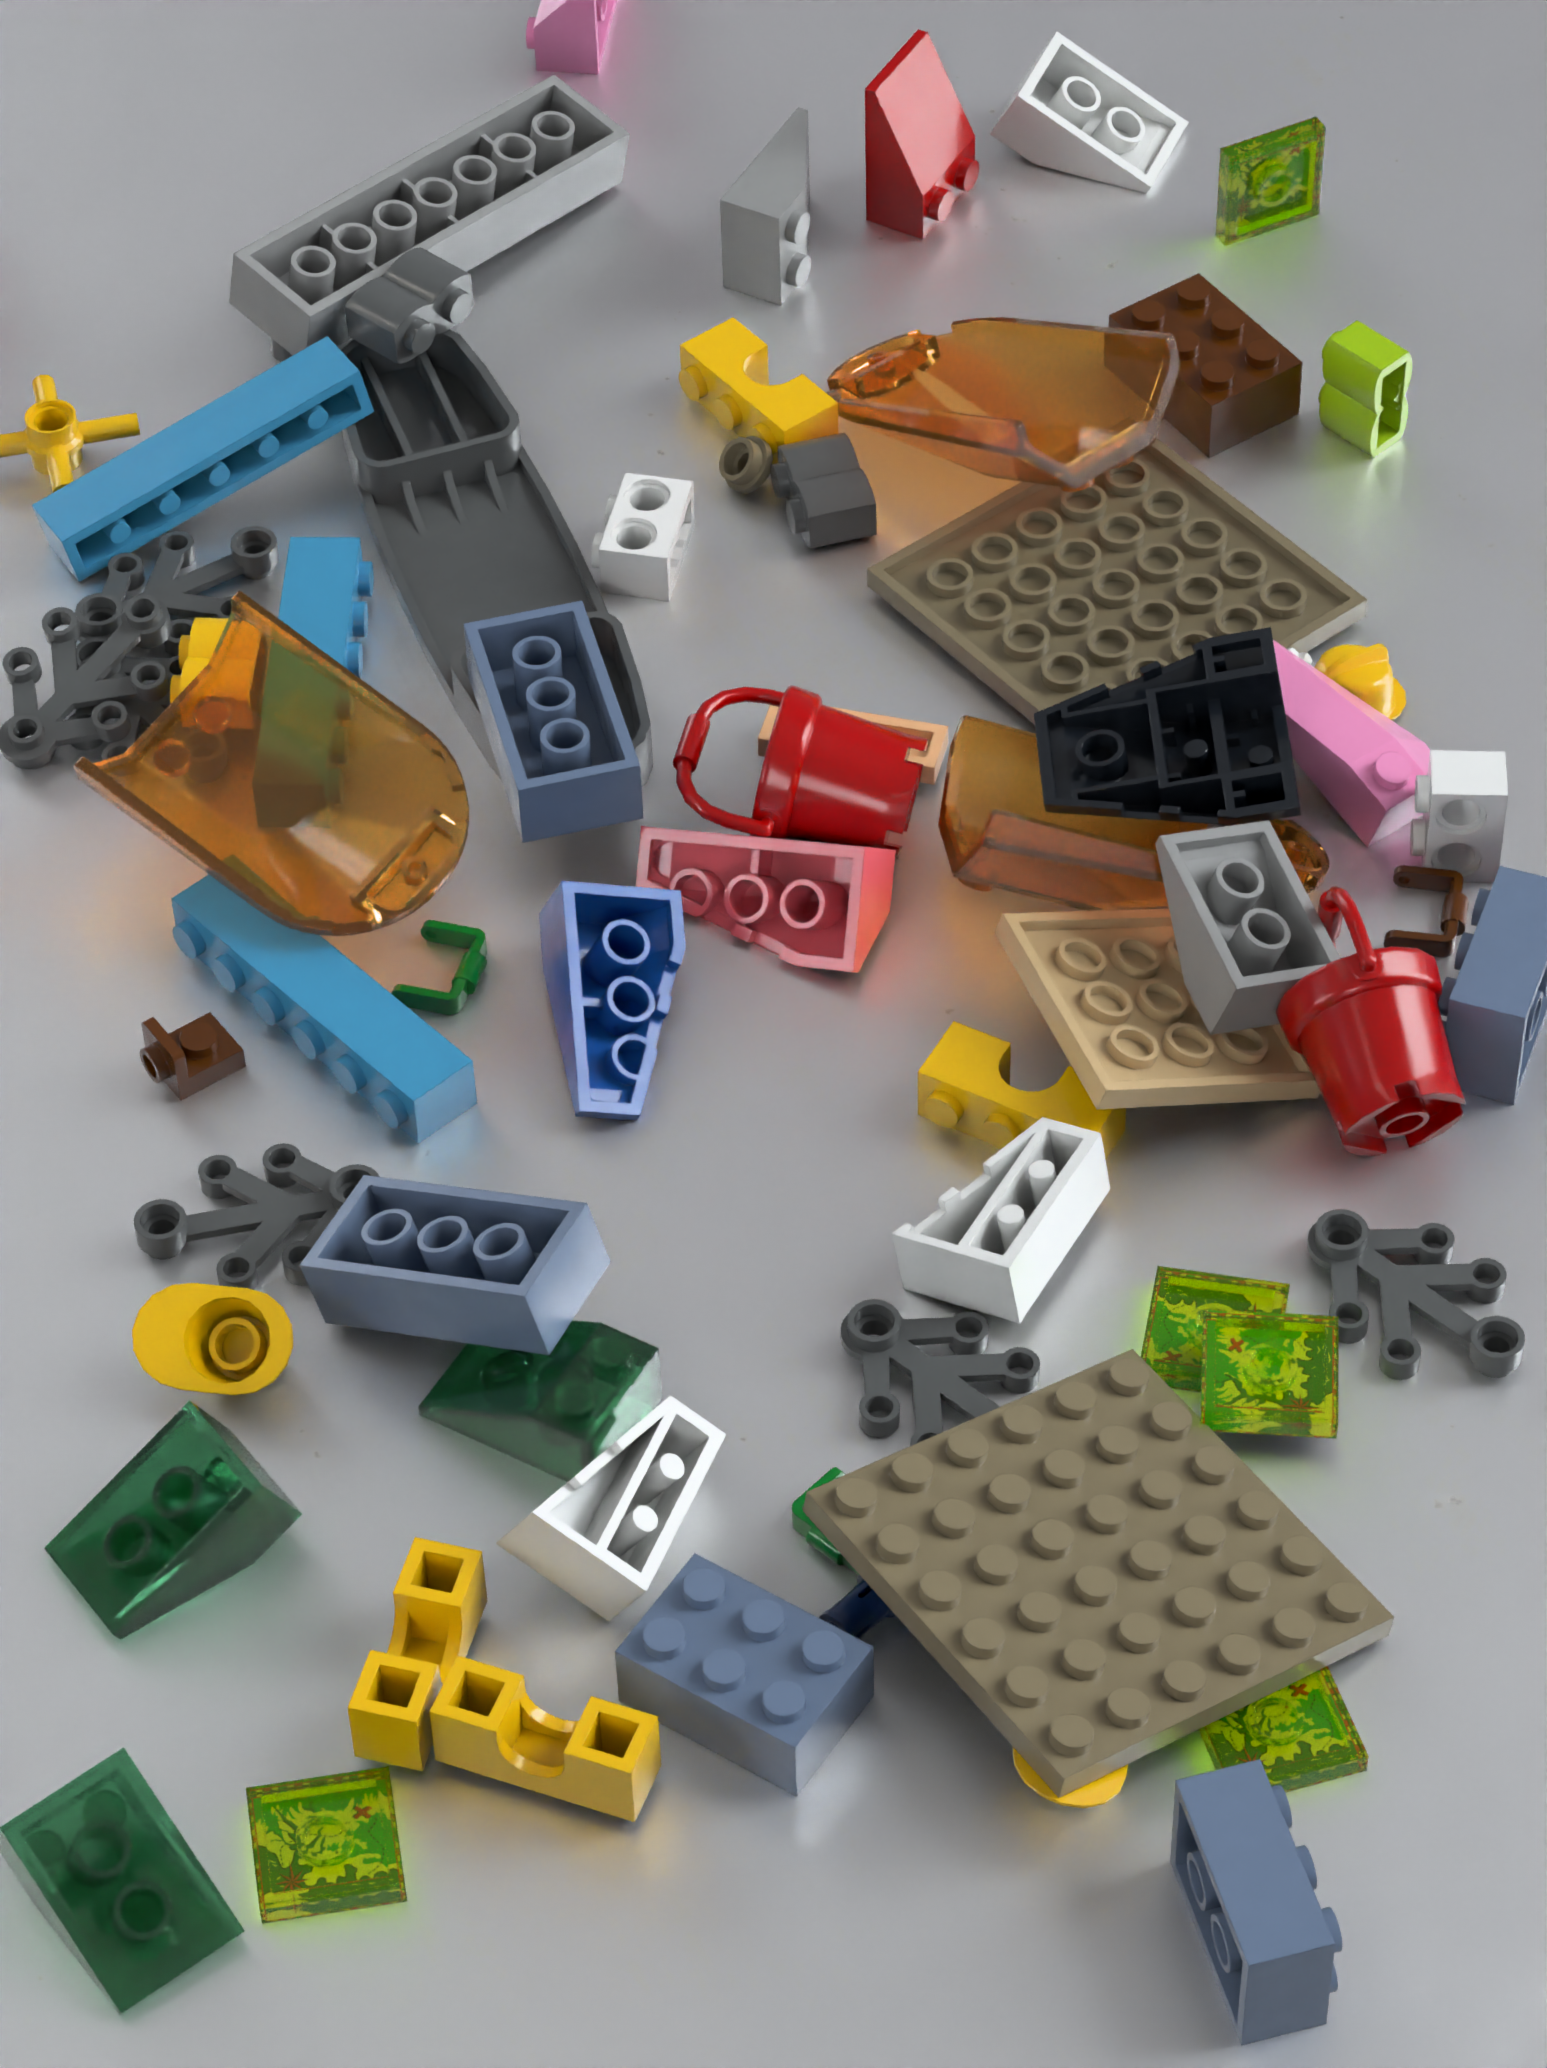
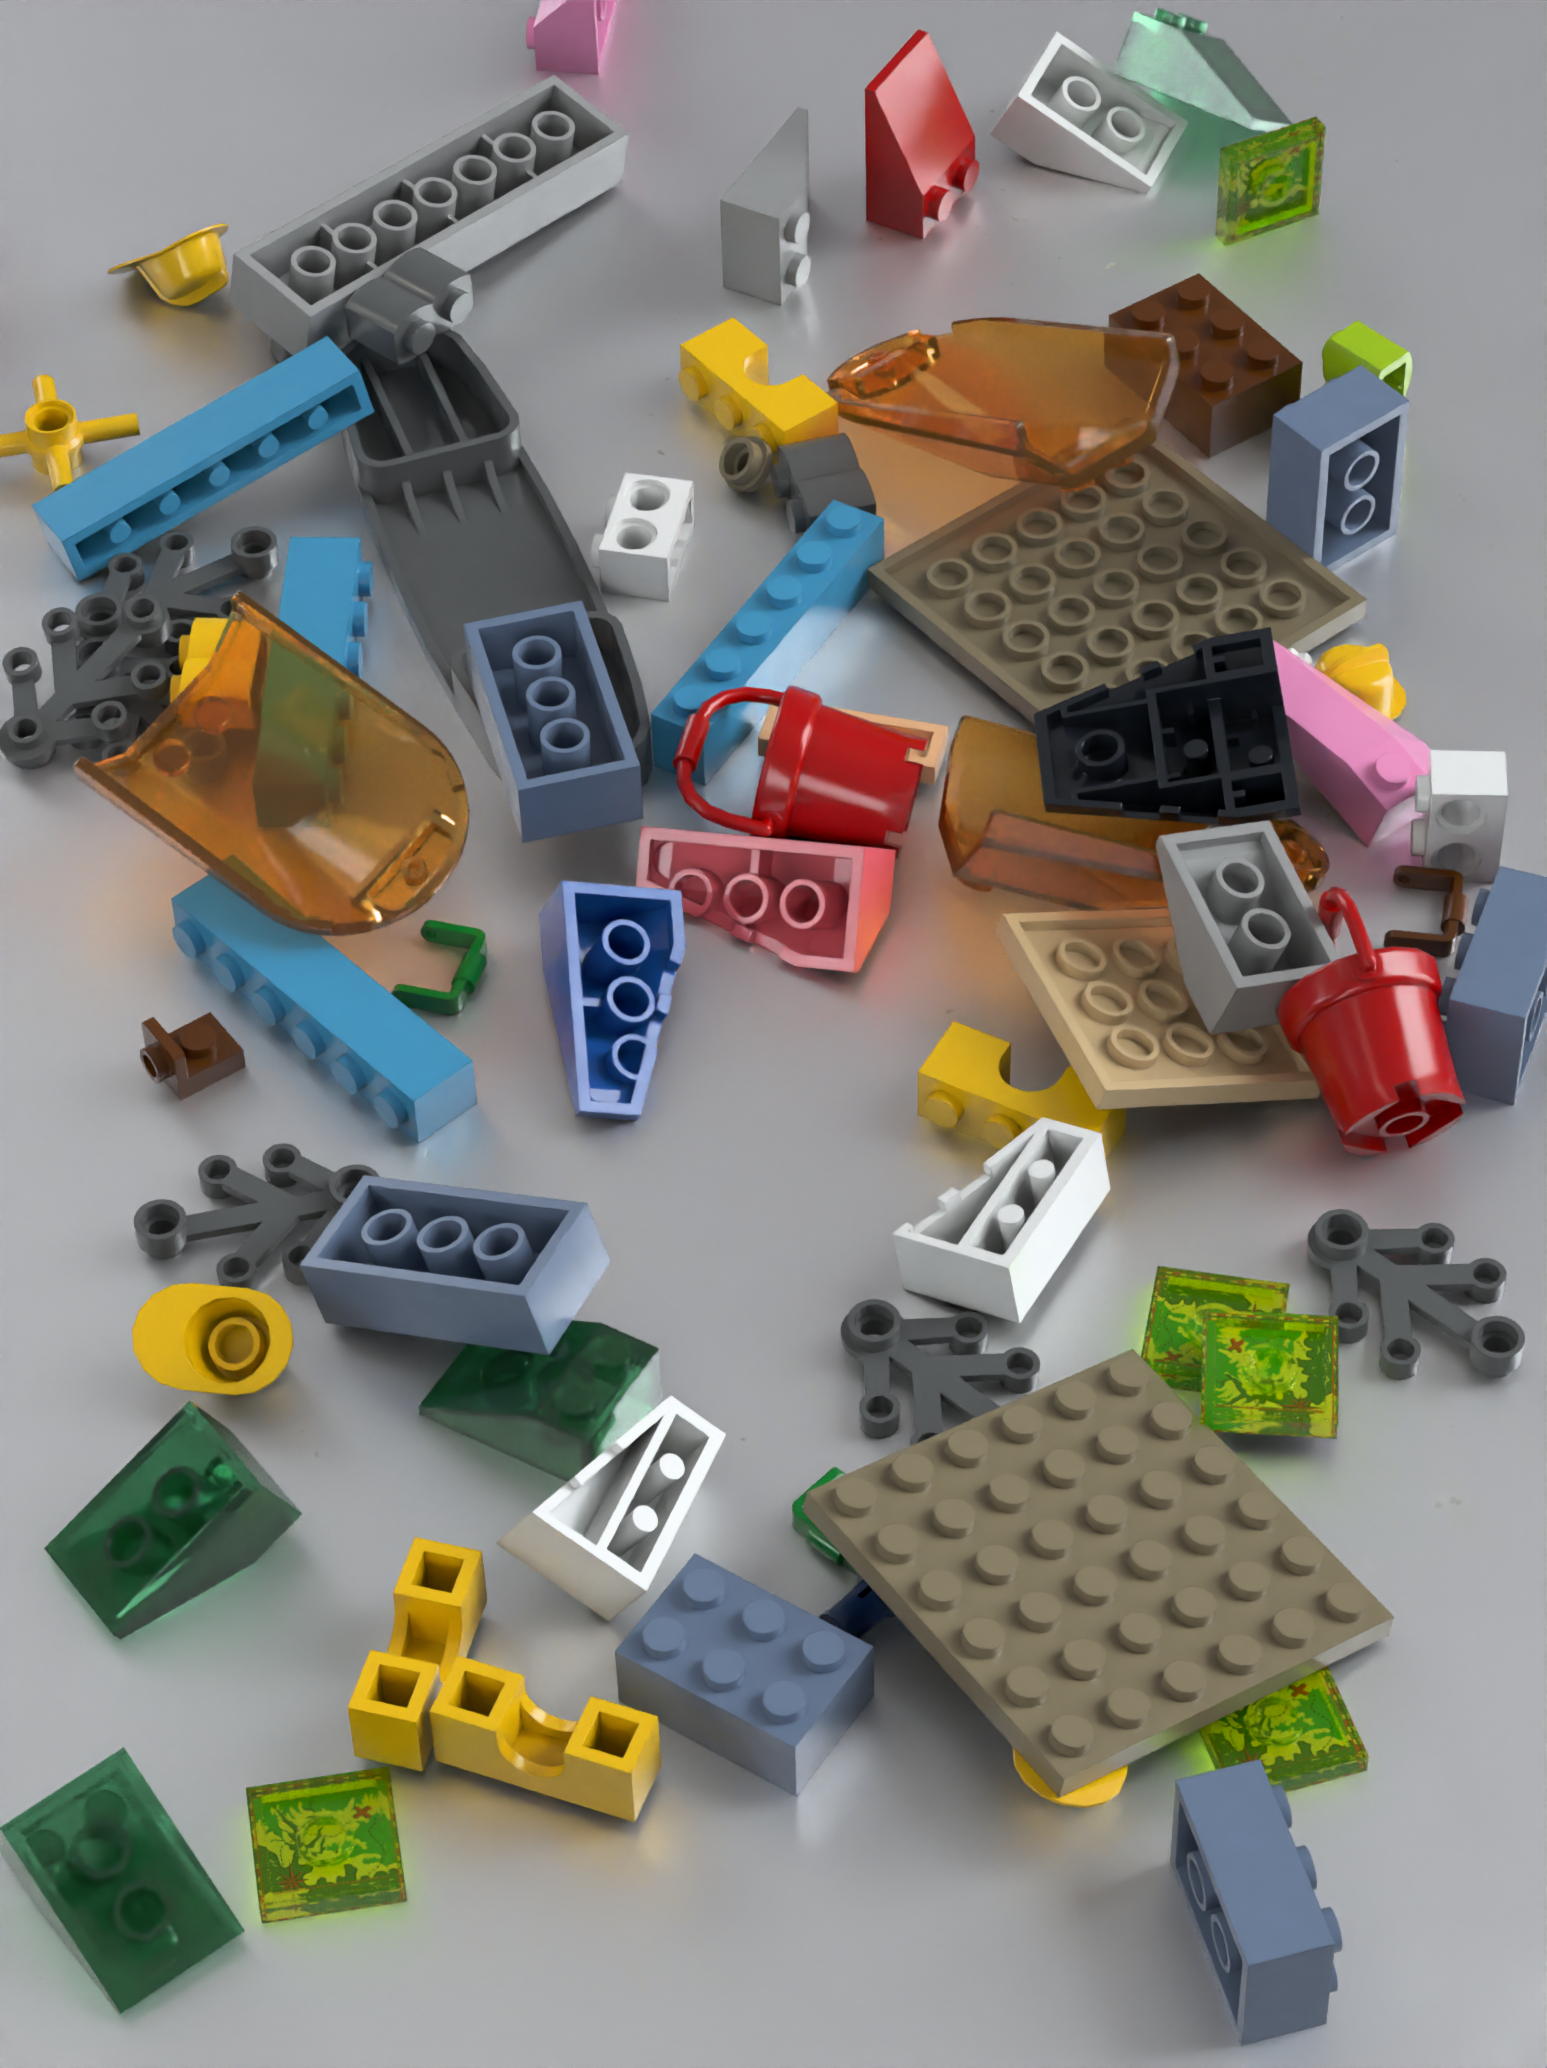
(186, 269): none -> yellow piece
(772, 634): none -> dark azure brick
(1188, 64): none -> clear green slope
(1339, 467): none -> sand blue brick

